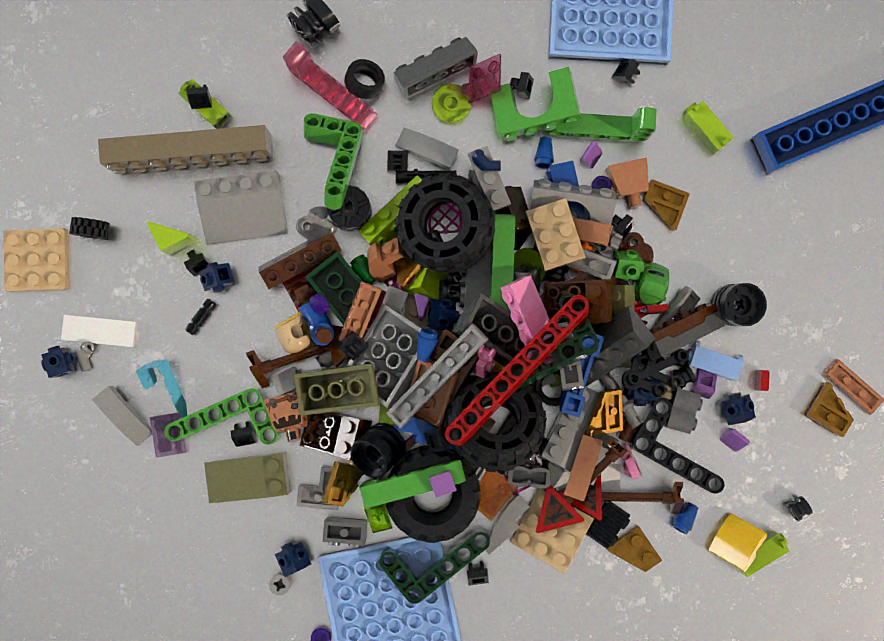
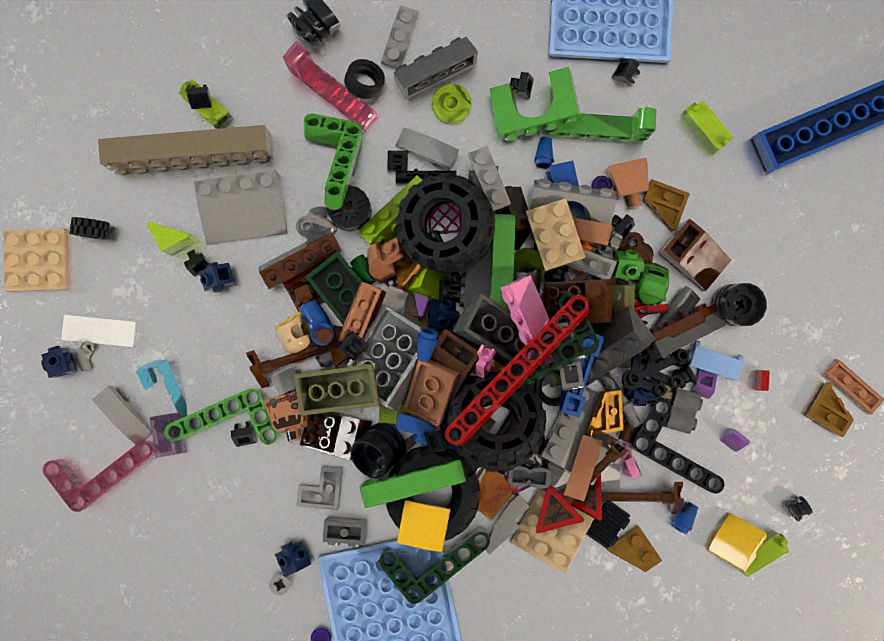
(102, 479): none -> clear pink beam
(200, 316): black axle -> none
(247, 478): olive slope -> none
(319, 304): dark purple tile -> none
(341, 483): pearl gold wing -> none
(378, 518): clear neon green slope -> none
(400, 37): none -> light grey plate
(423, 526): none -> yellow slope
(437, 375): light grey tile -> none
(442, 483): medium lavender slope -> none
(477, 576): black tile -> none
(483, 79): clear pink hinge -> none
(483, 162): dark blue arm -> none
(591, 155): medium lavender slope -> none
(695, 254): none -> reddish brown slope
(738, 408): dark blue brick -> none

